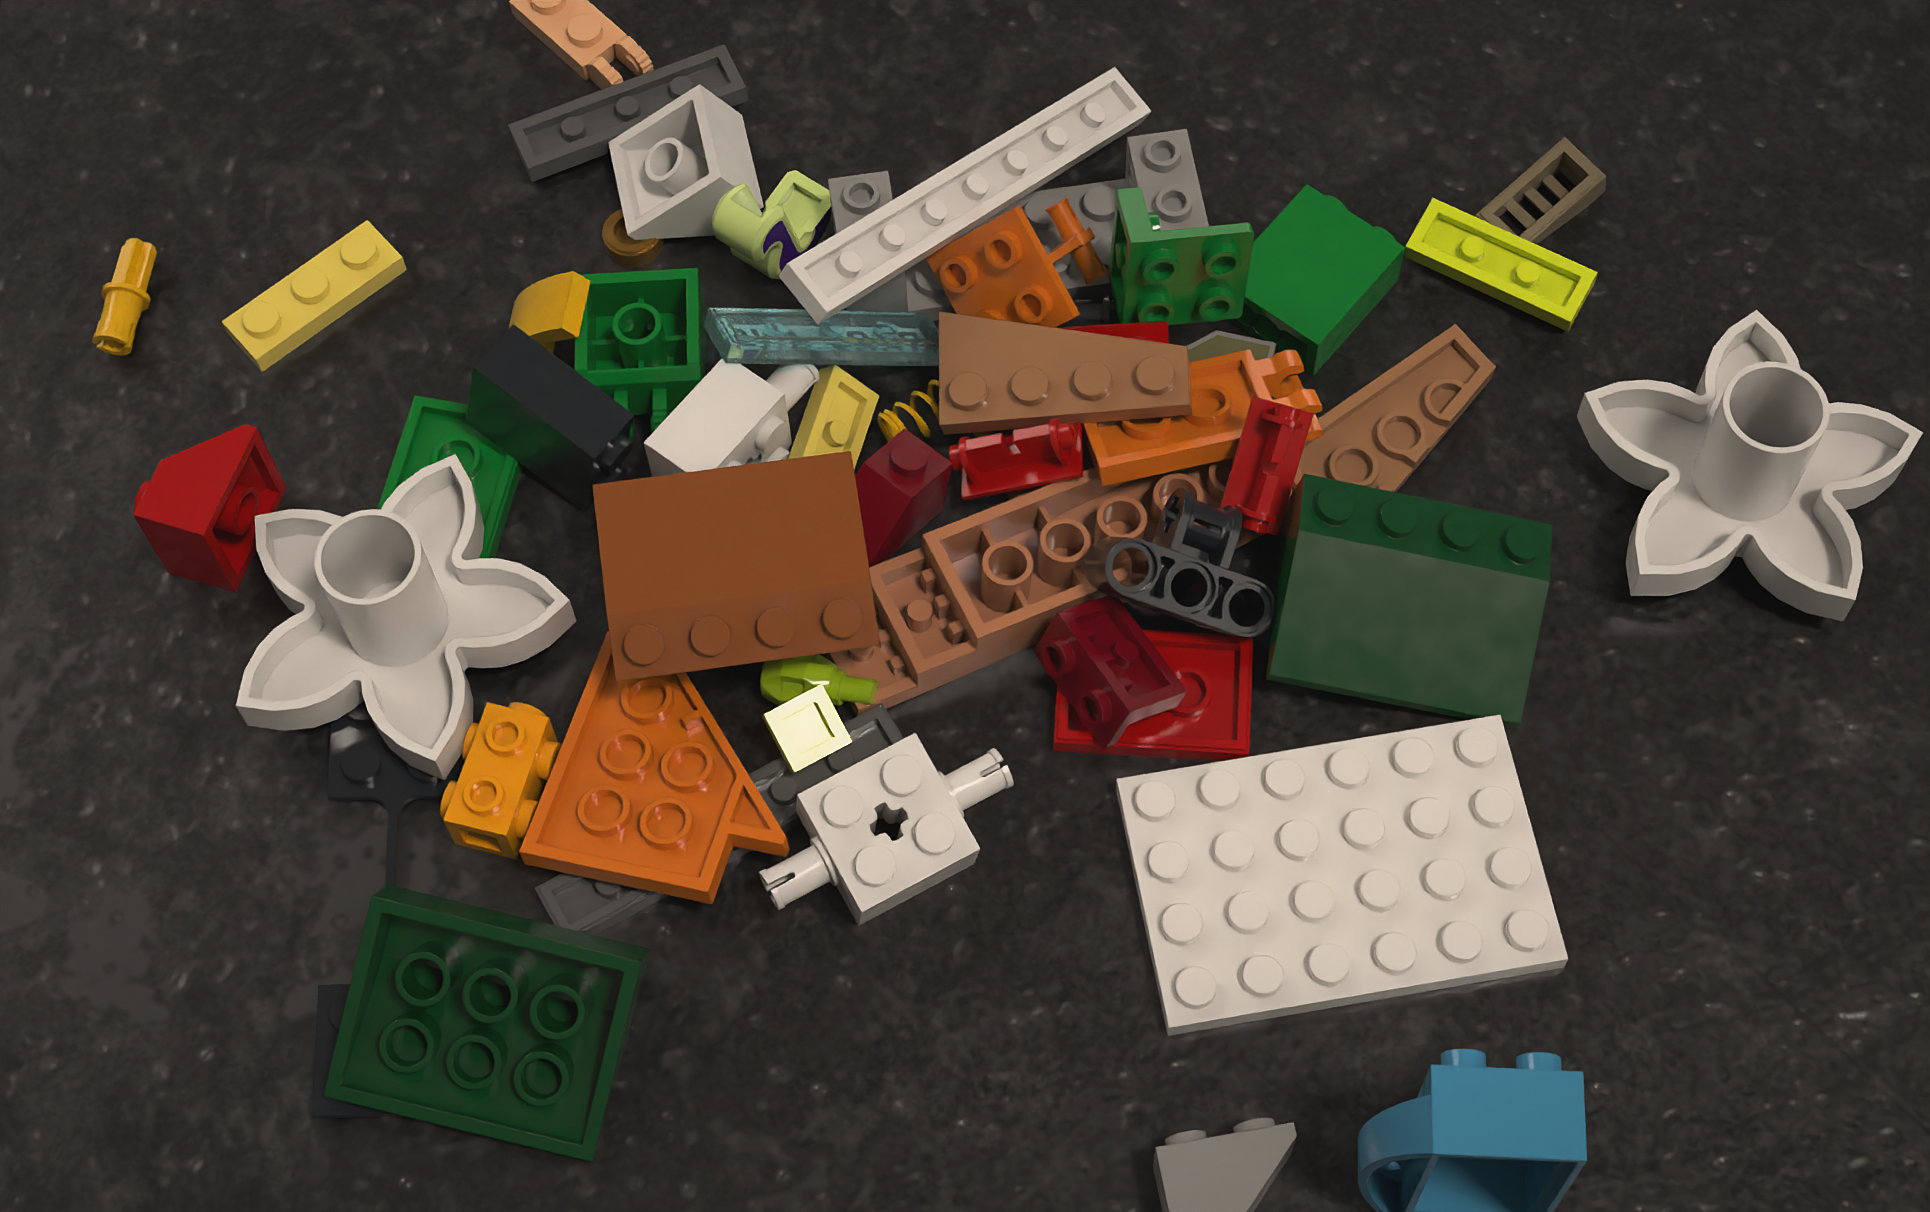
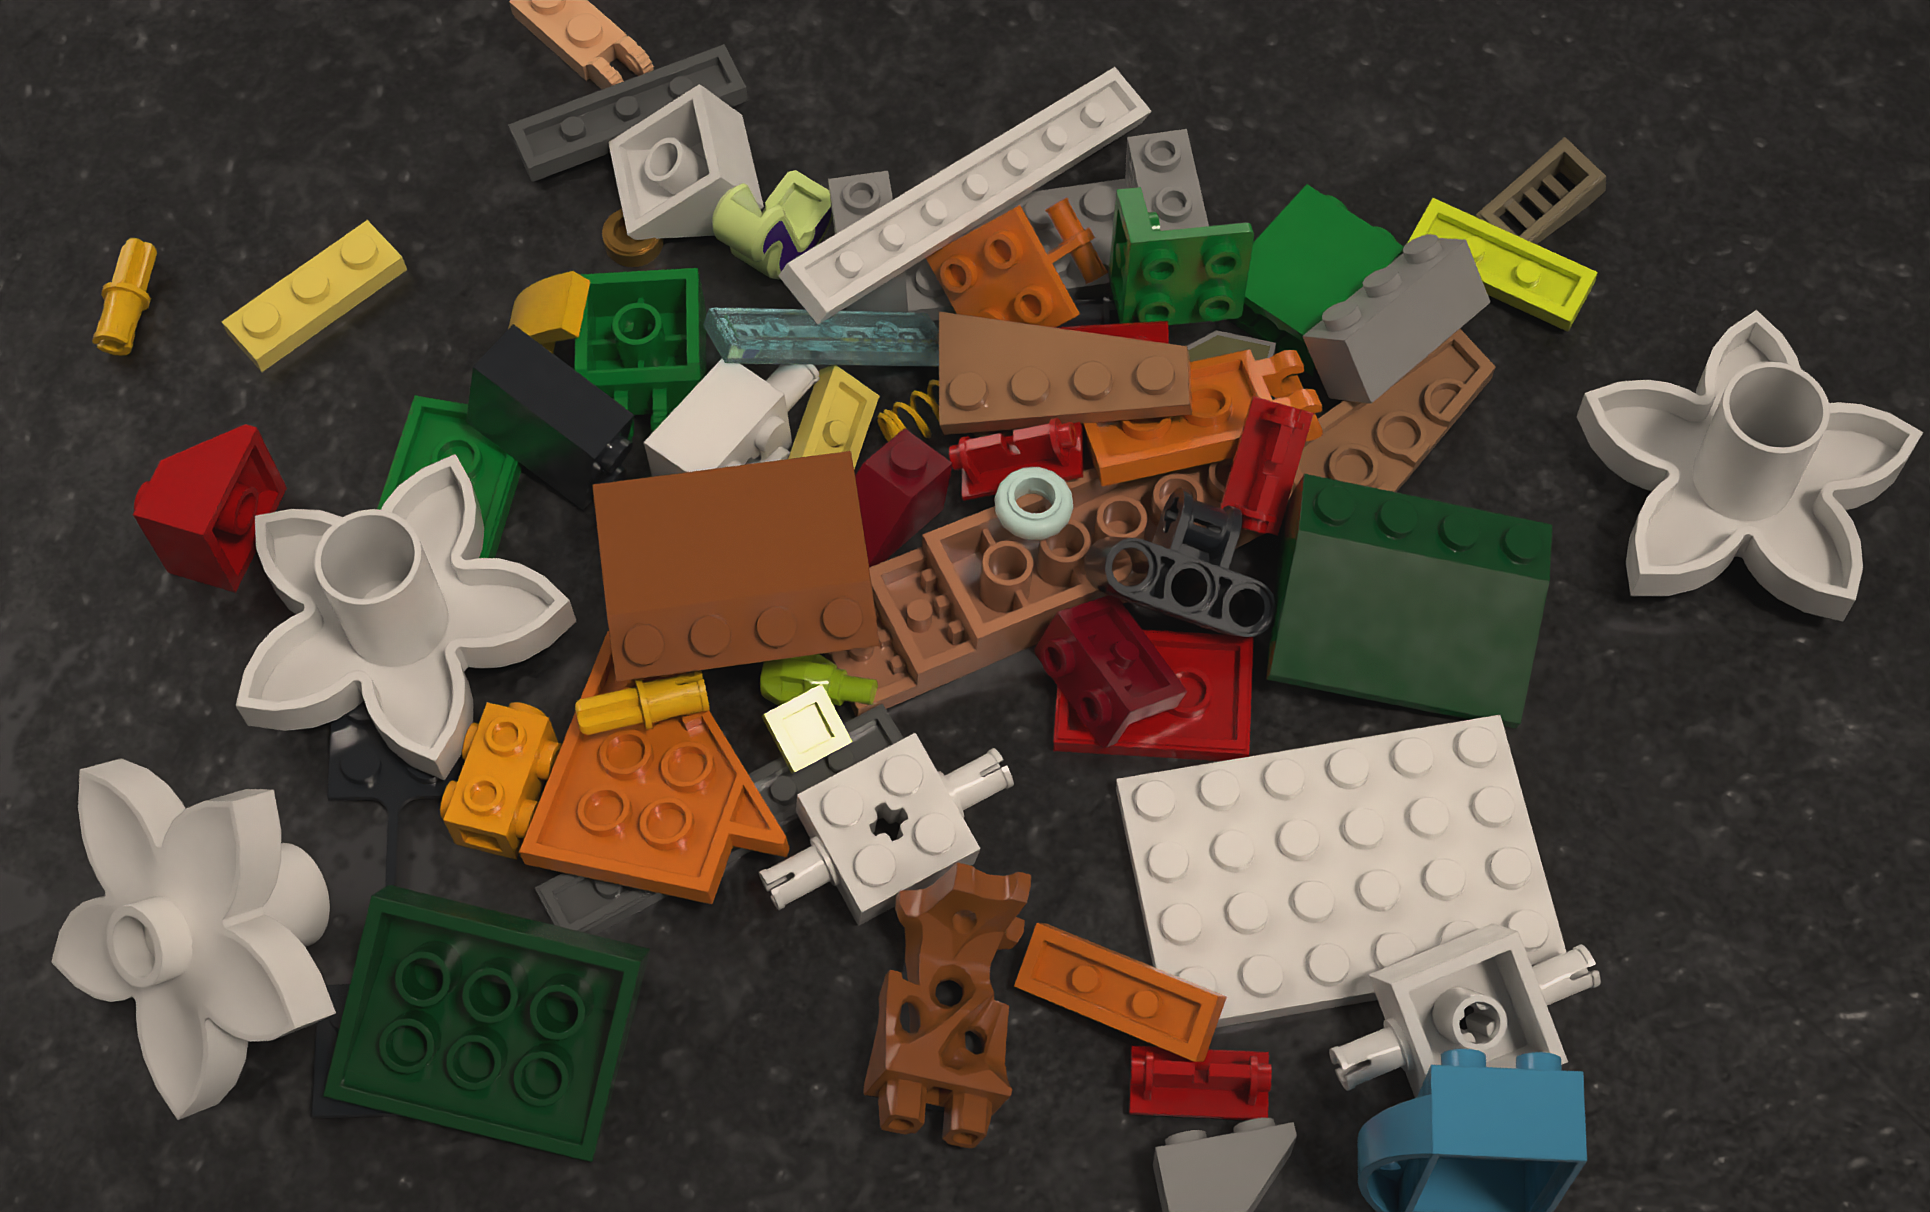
(195, 925): none -> white plant
(644, 703): none -> yellow axle
(918, 1042): none -> dark orange hips
(1033, 525): none -> light aqua piece
(1120, 992): none -> orange plate
(1221, 1087): none -> red hinge
(1396, 318): none -> light grey brick
(1428, 996): none -> white brick

